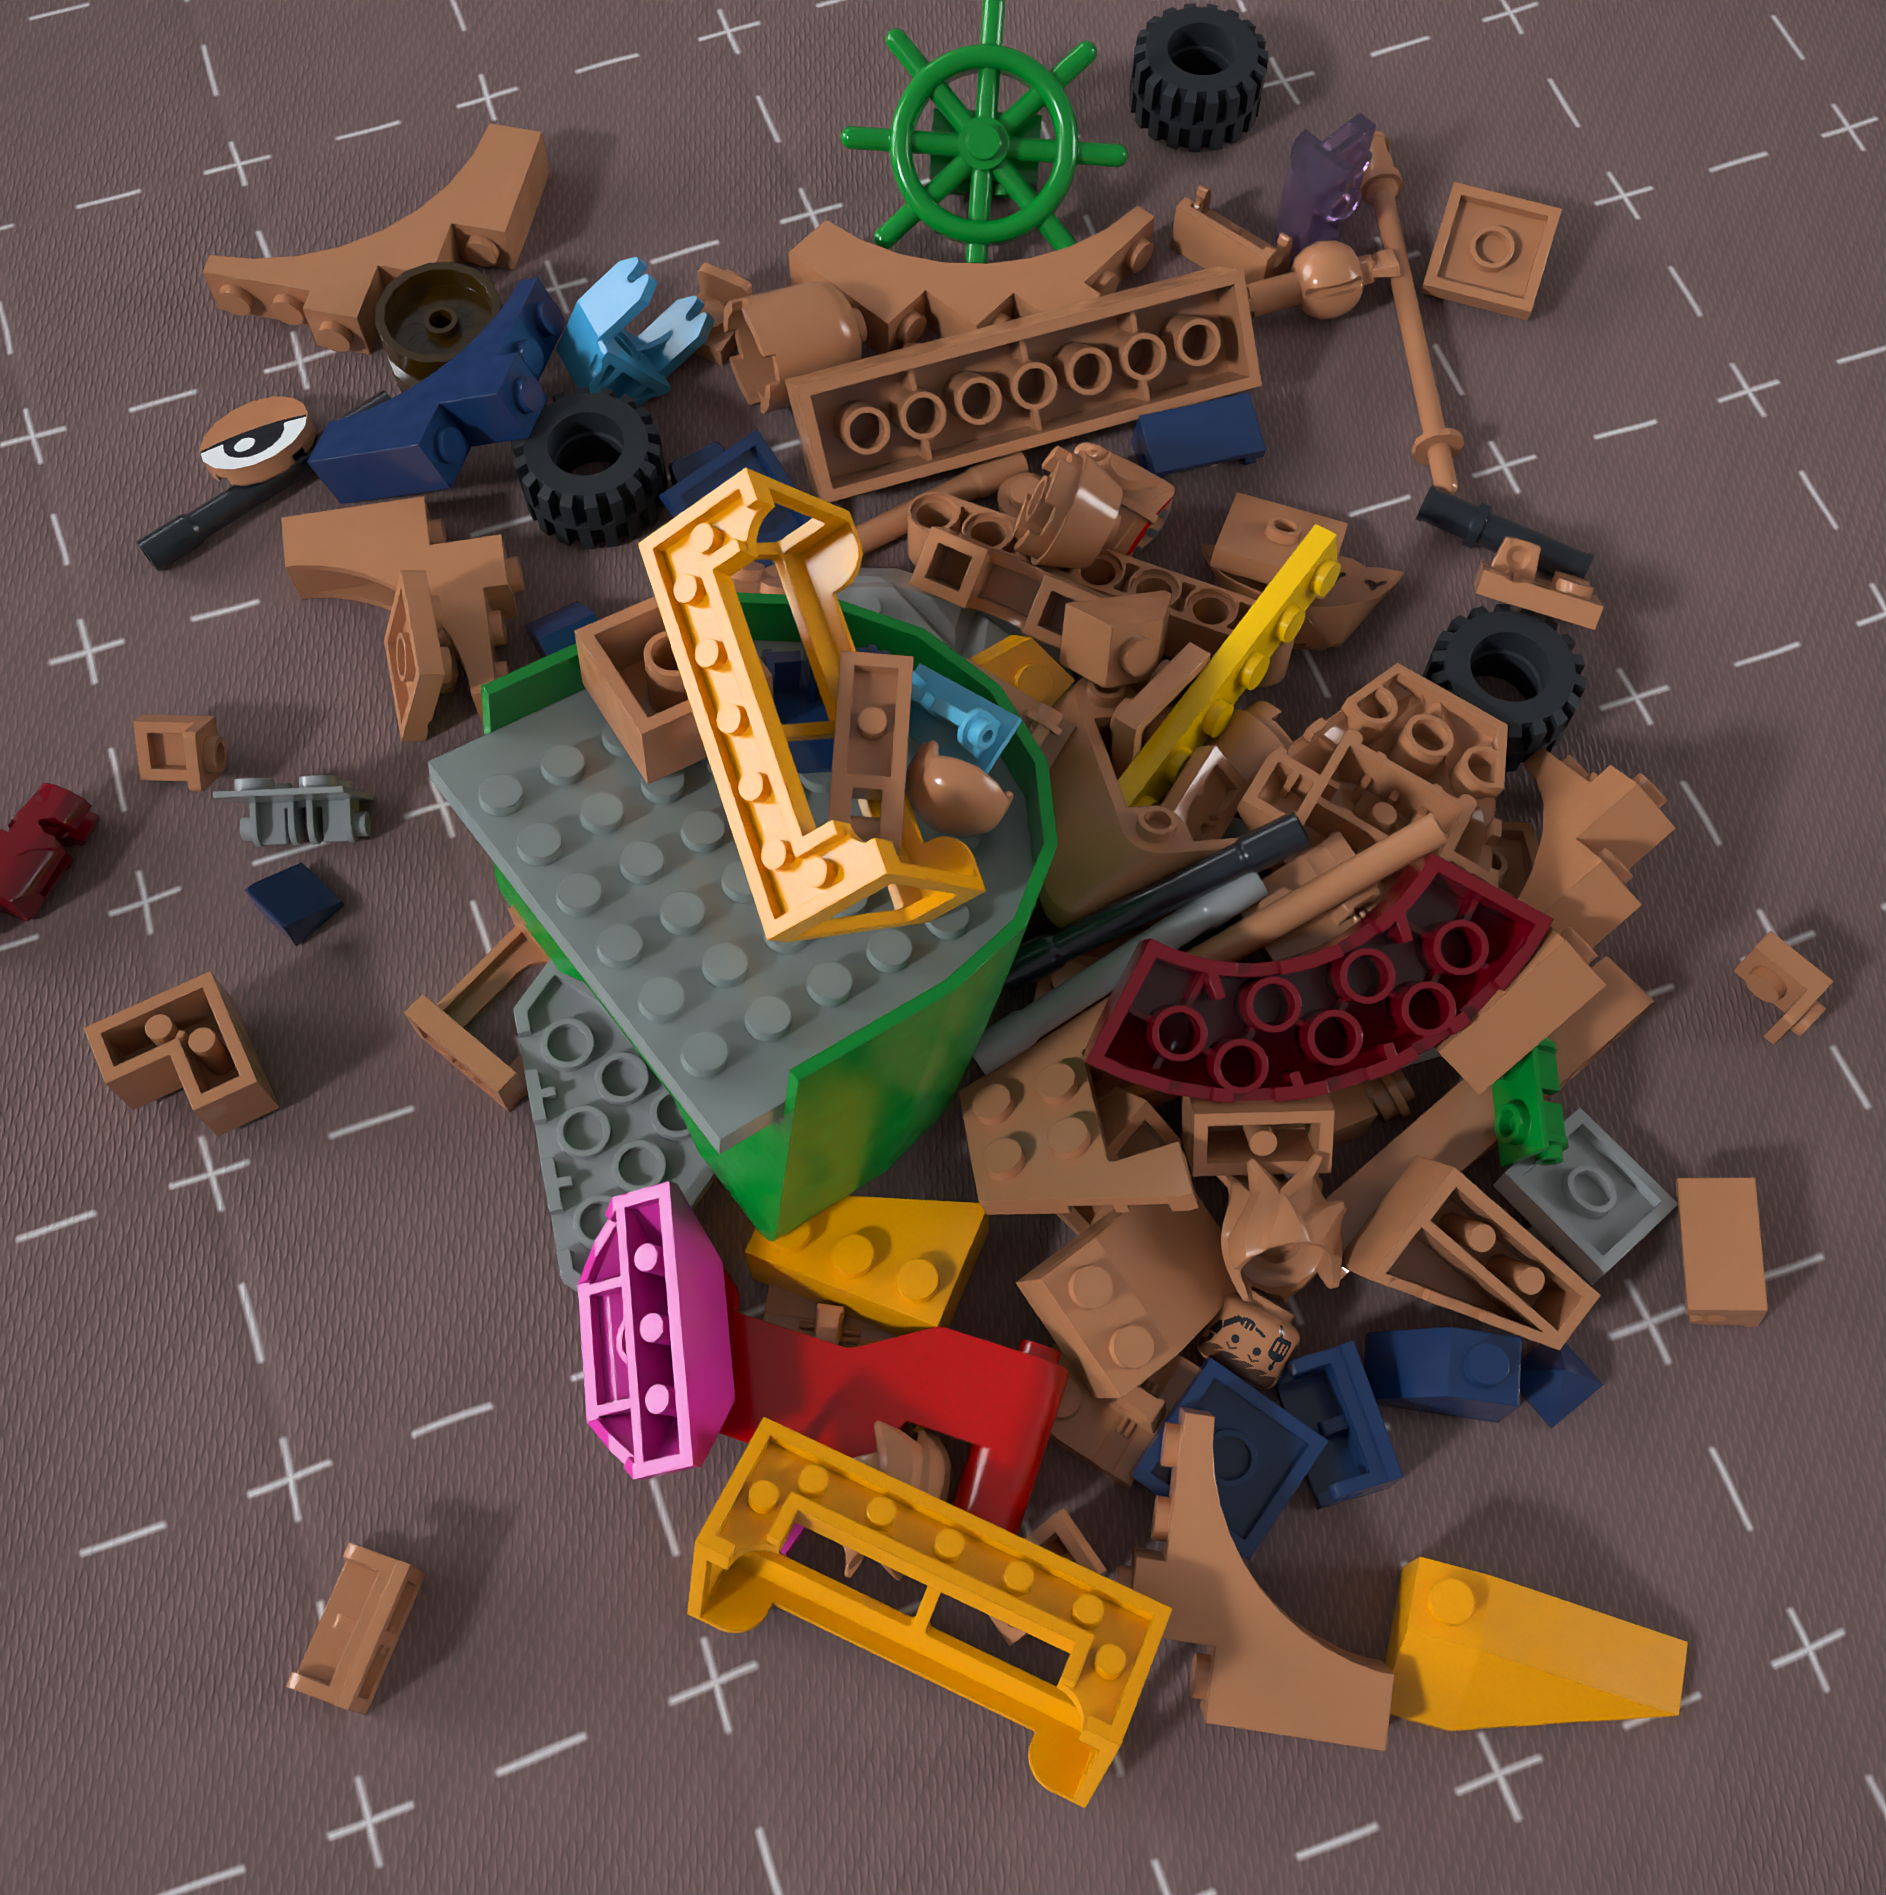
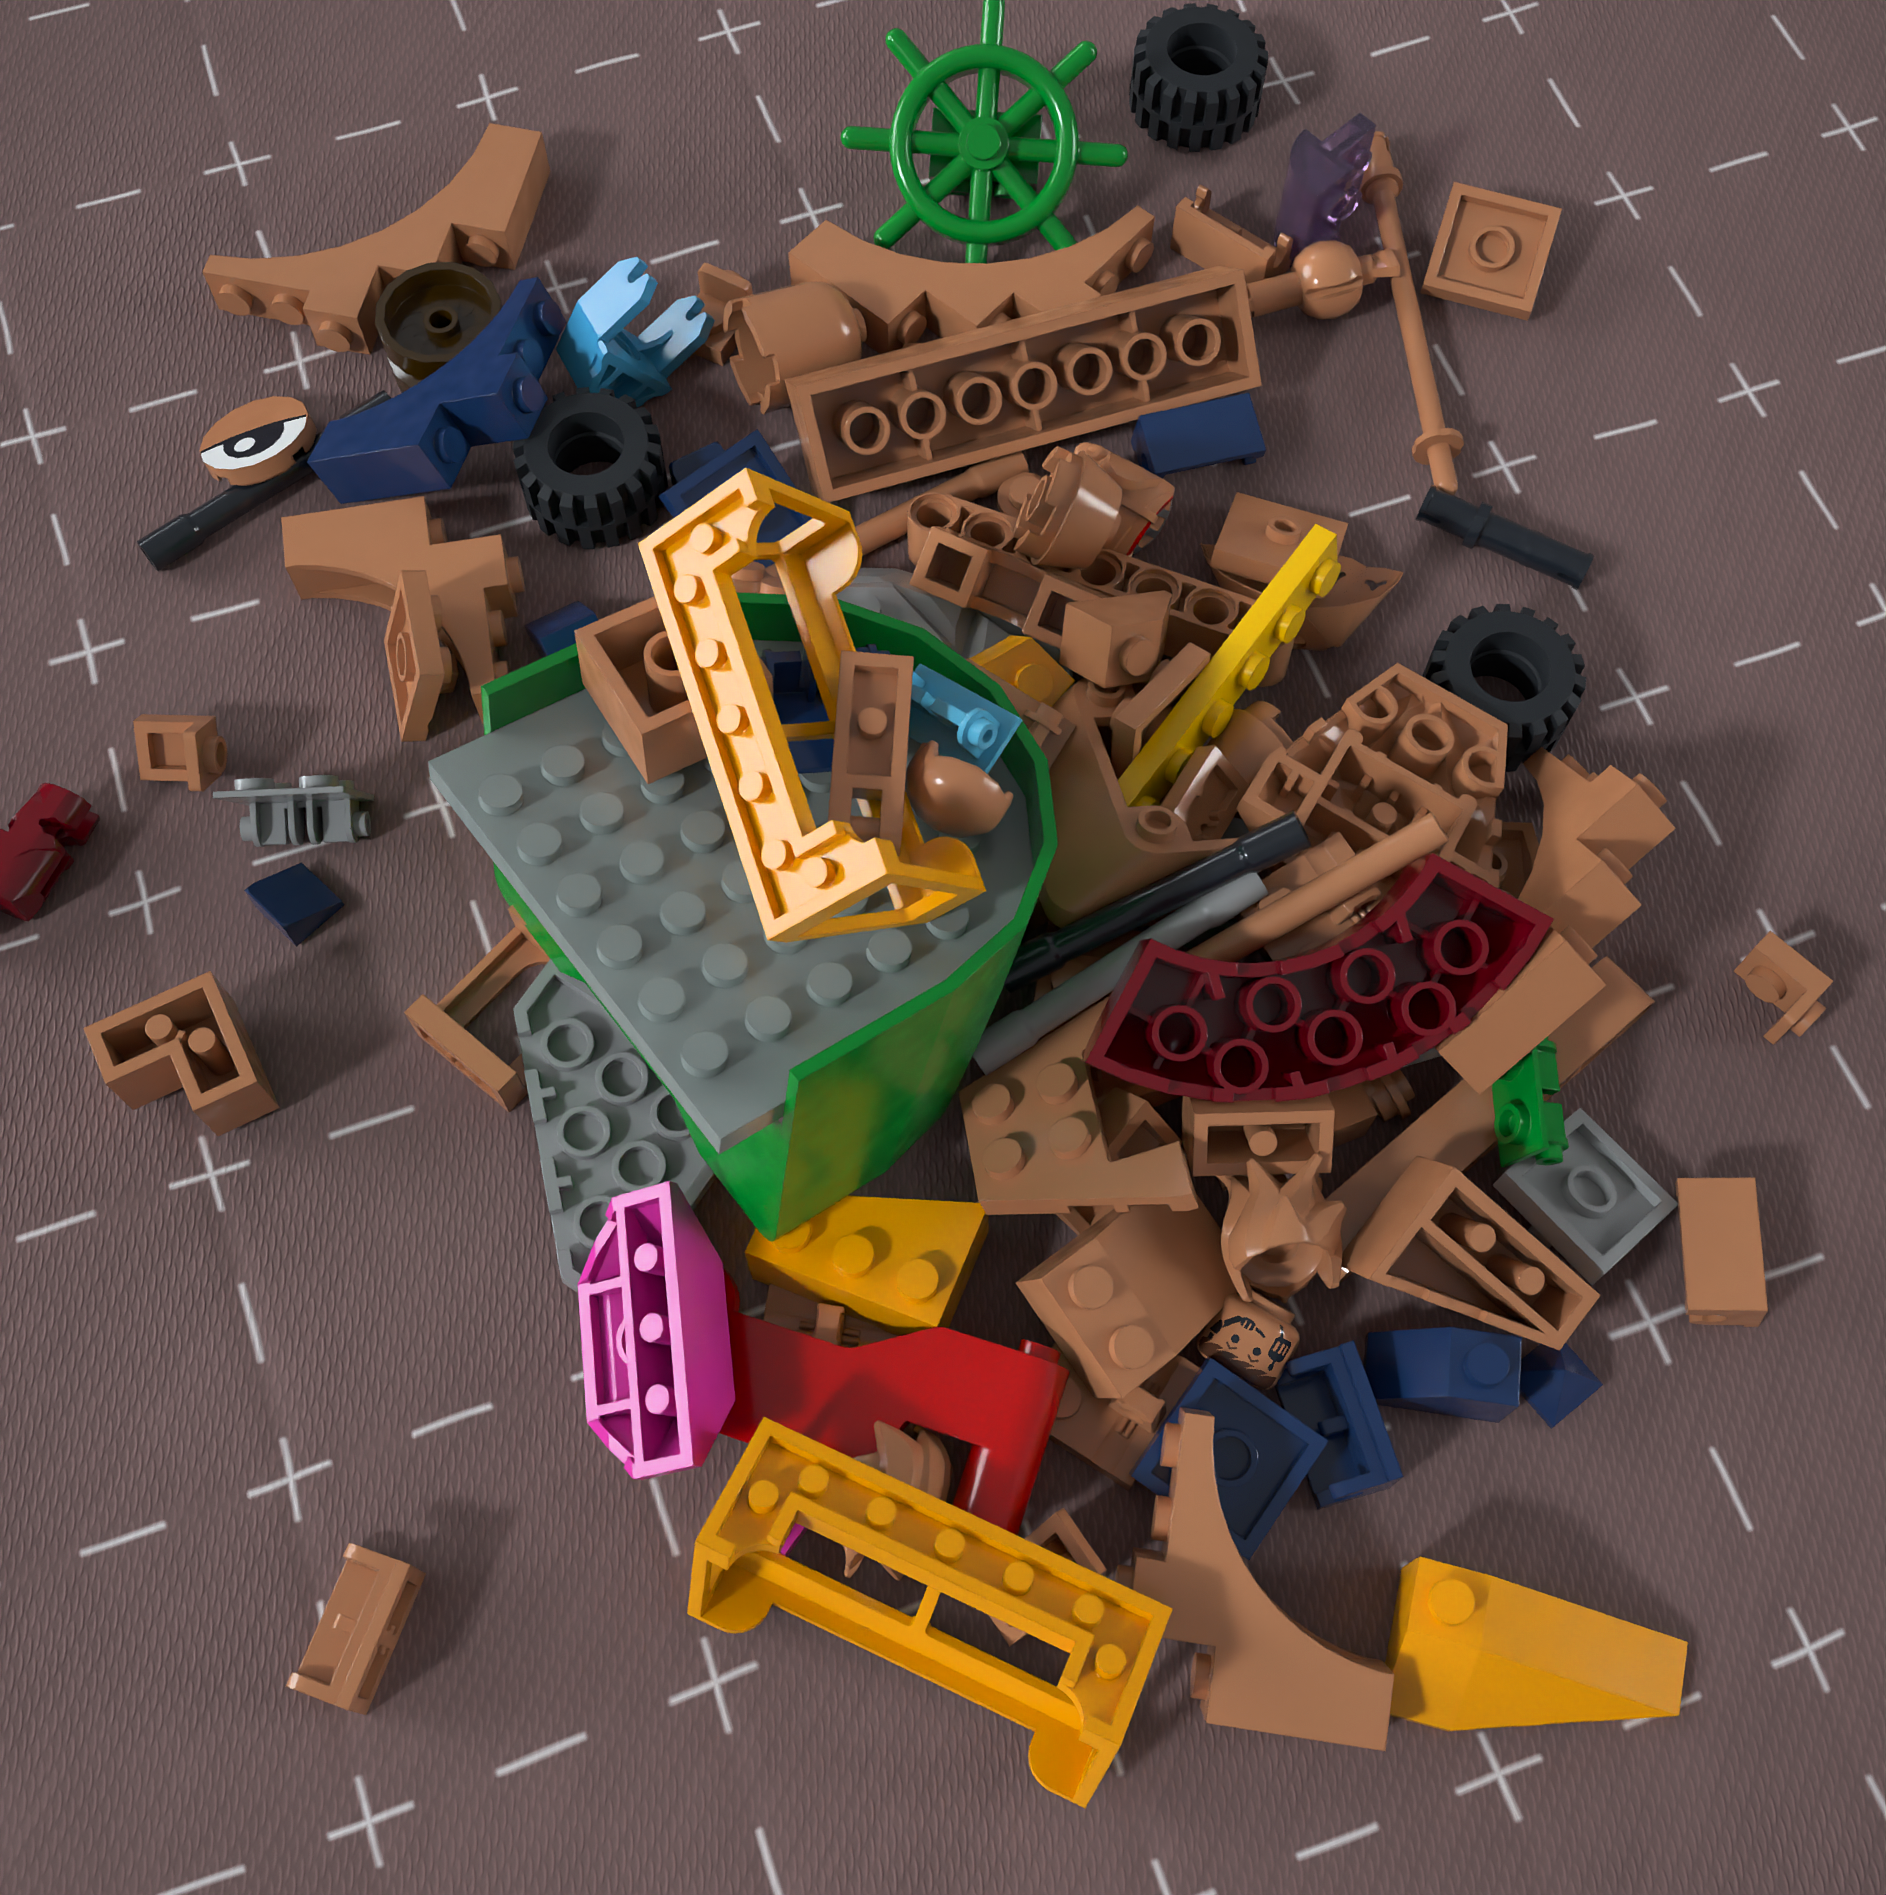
(1514, 581): nougat hinge -> none

